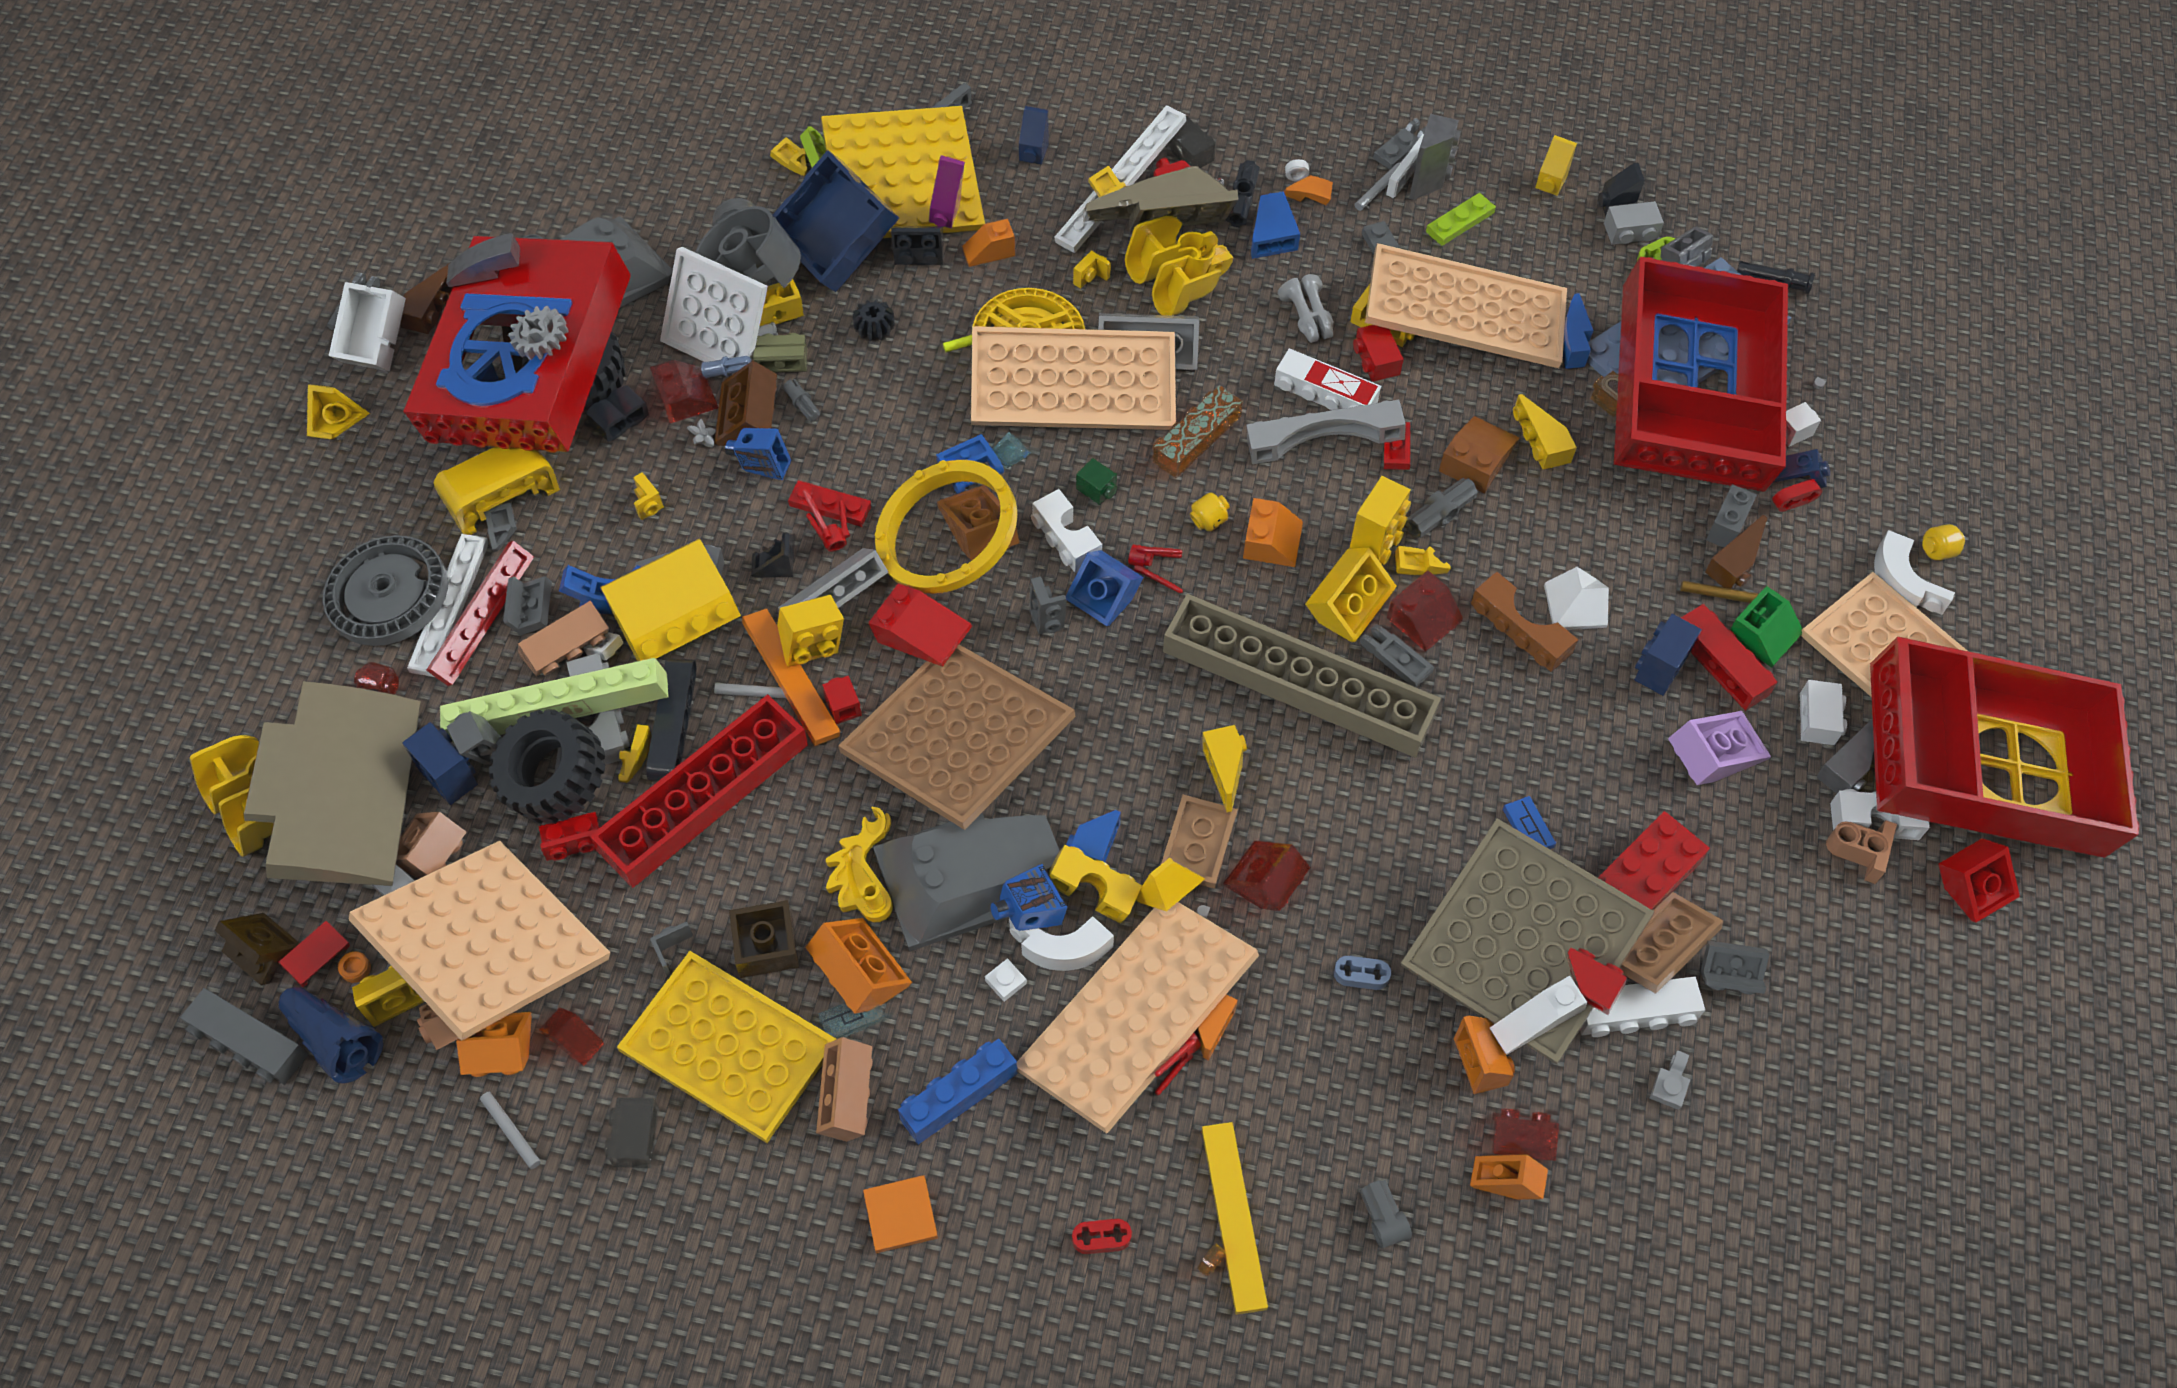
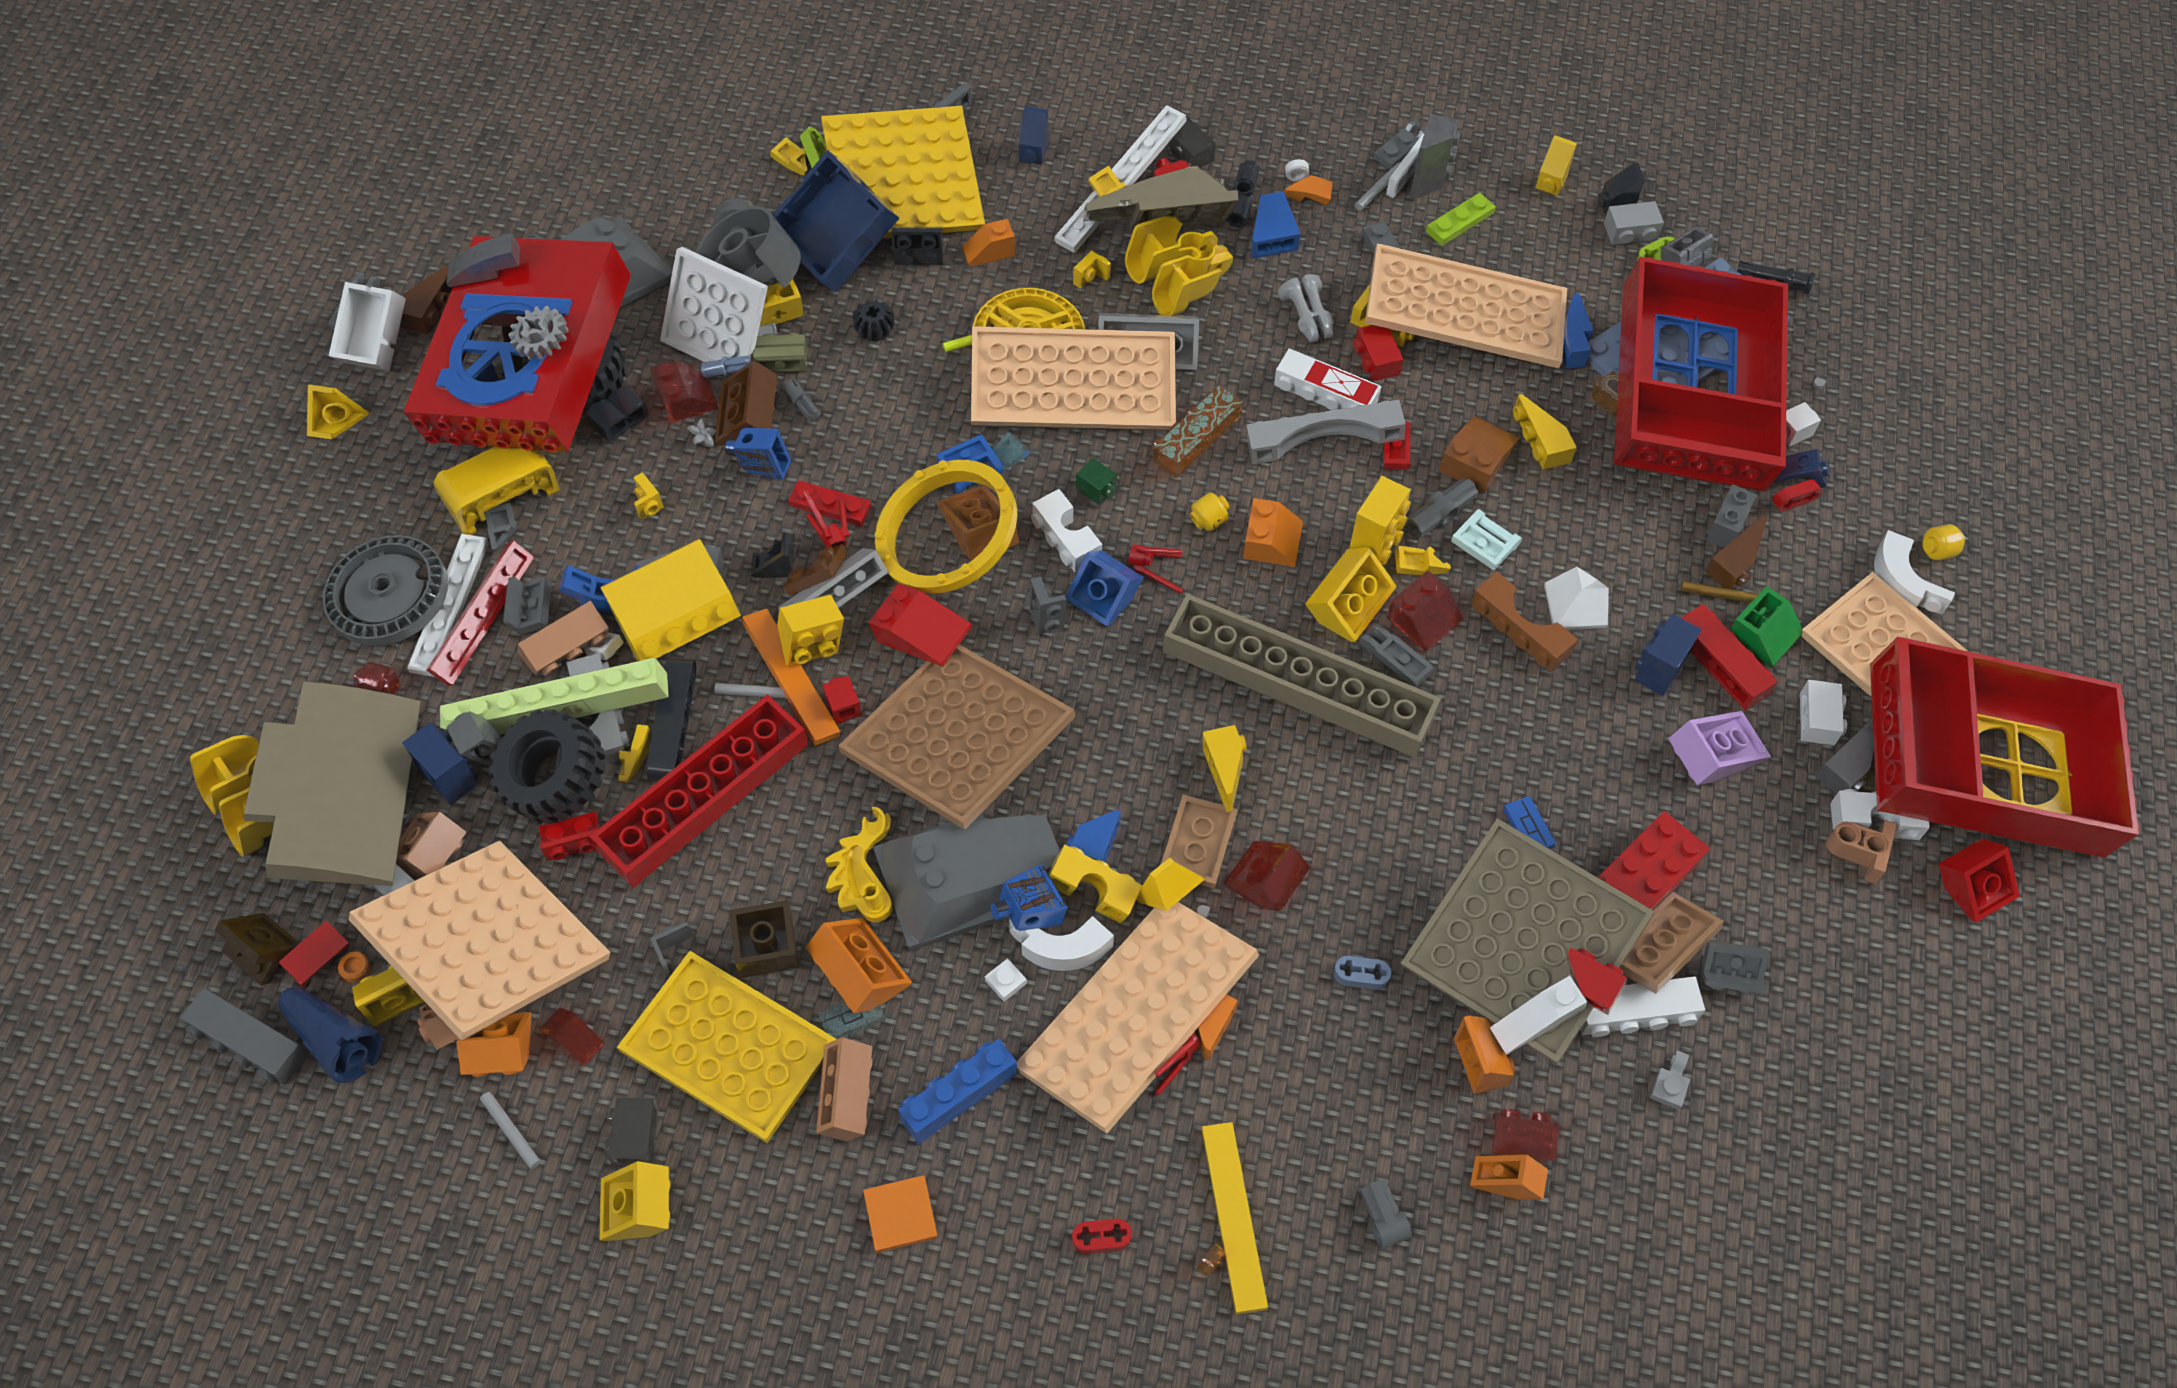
(634, 1202): none -> yellow slope
(822, 569): none -> reddish brown plate
(946, 192): magenta slope -> none
(1482, 544): none -> light aqua plate

